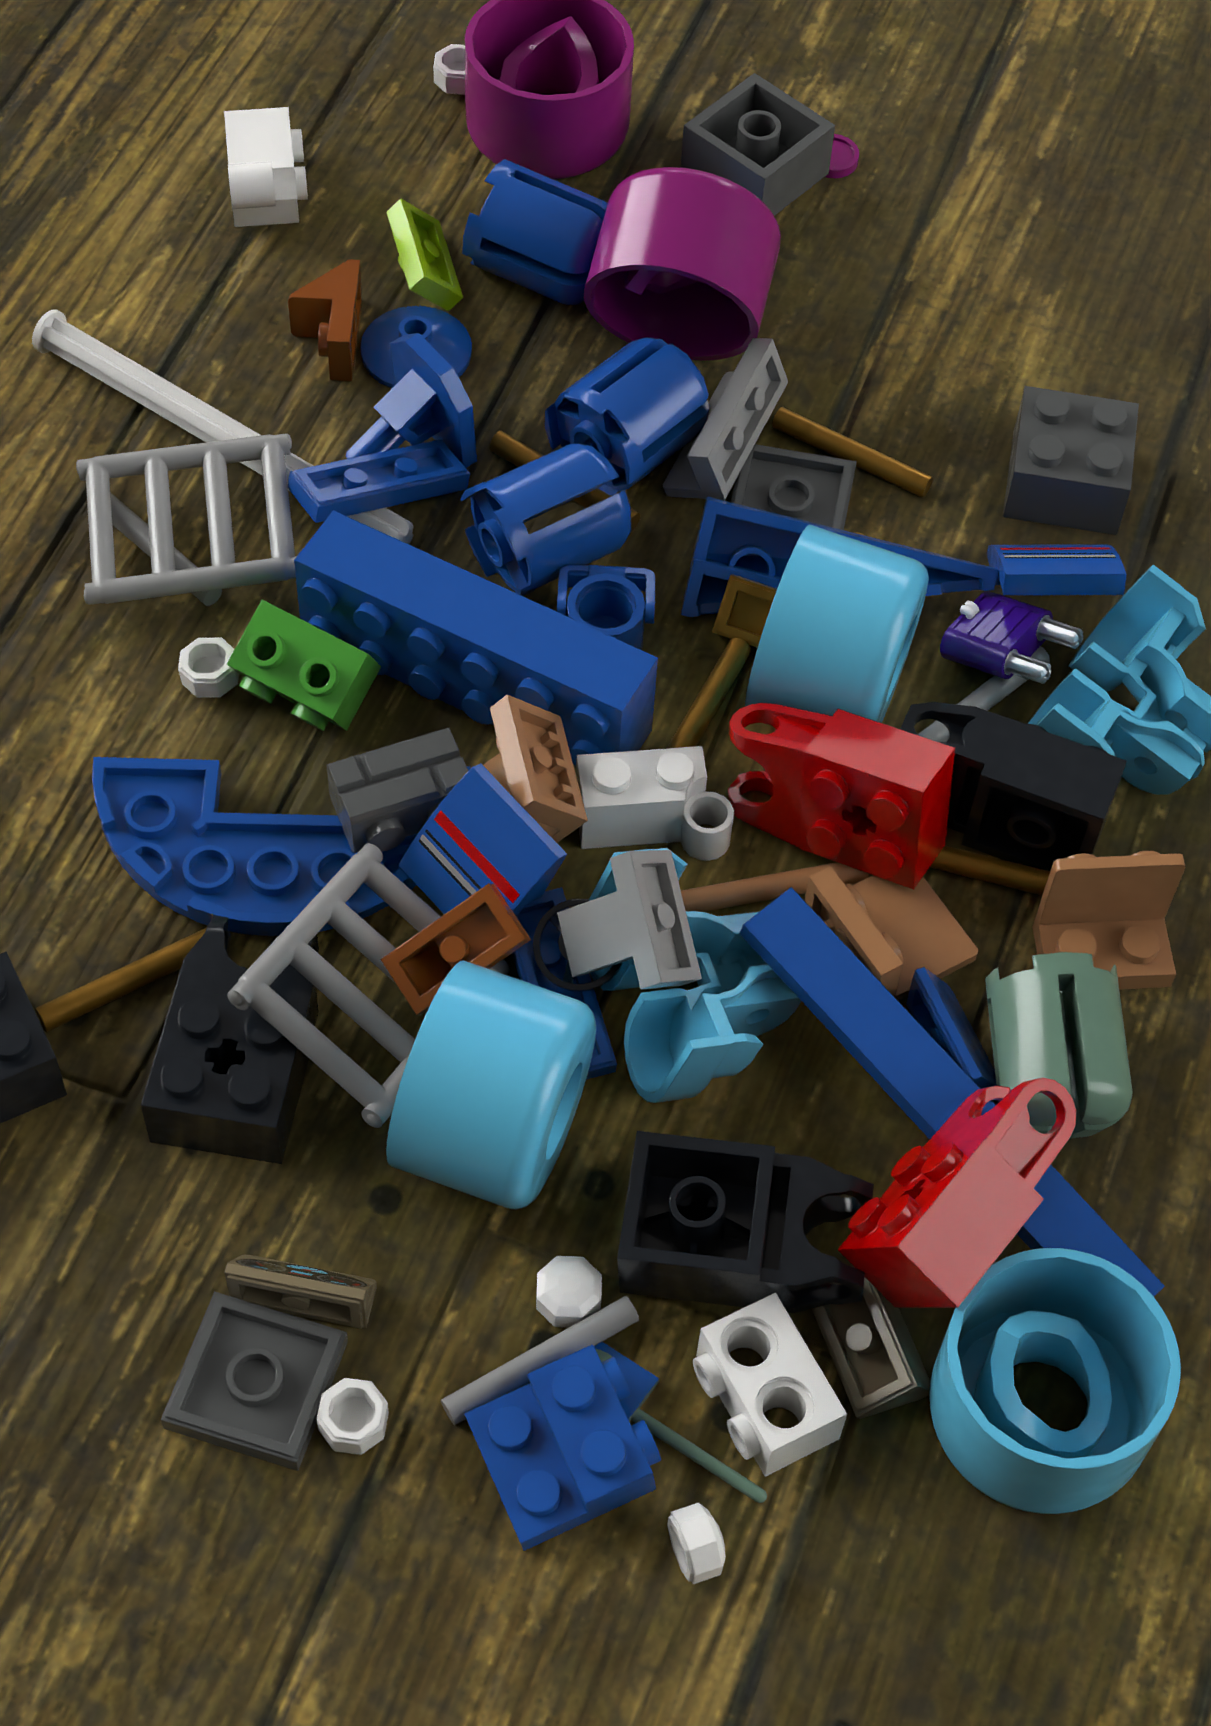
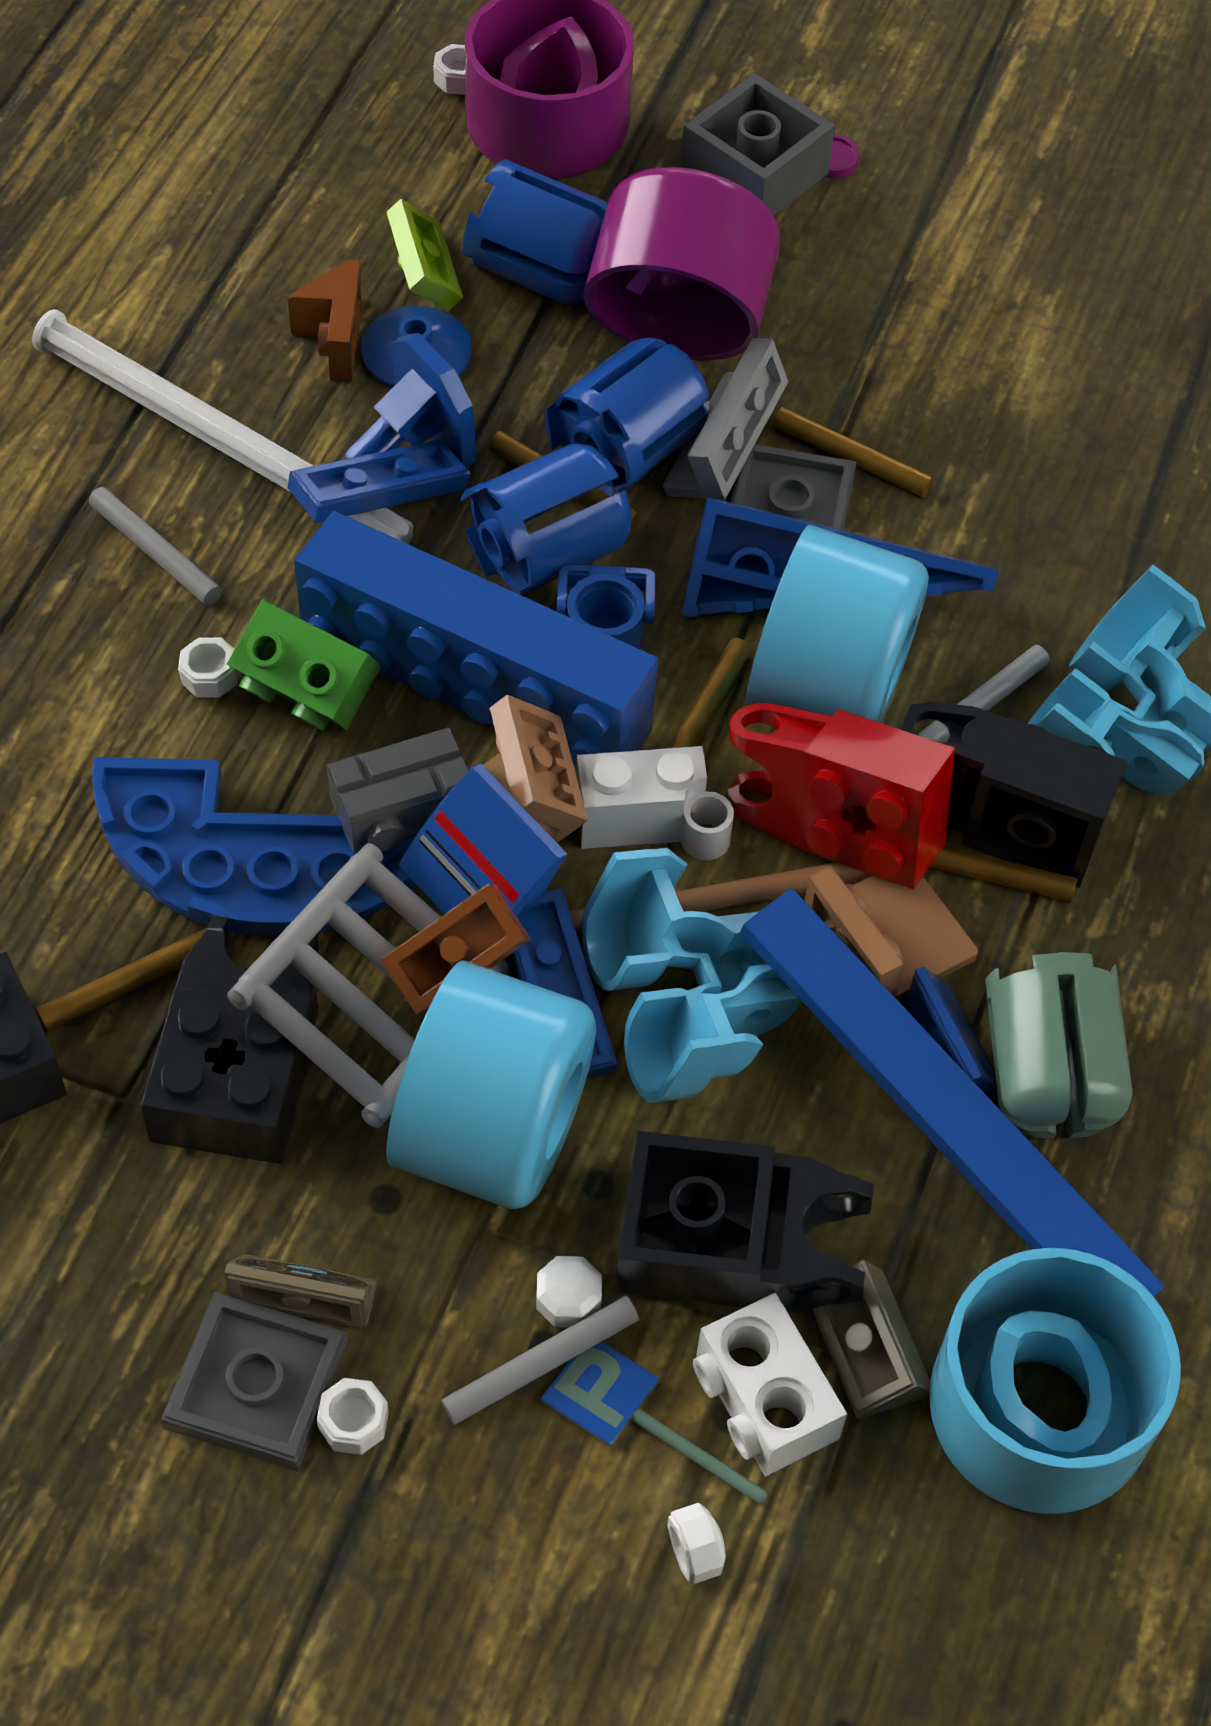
(155, 466): light grey bar -> none
(262, 166): white hinge -> none
(564, 1446): blue plate -> none
(636, 922): light grey piece -> none
(744, 610): pearl gold tile -> none
(958, 1198): brick -> none
(1001, 636): dark purple piece -> none
(1058, 569): blue slope -> none
(1071, 460): dark grey brick -> none
(1113, 912): medium nougat bracket -> none

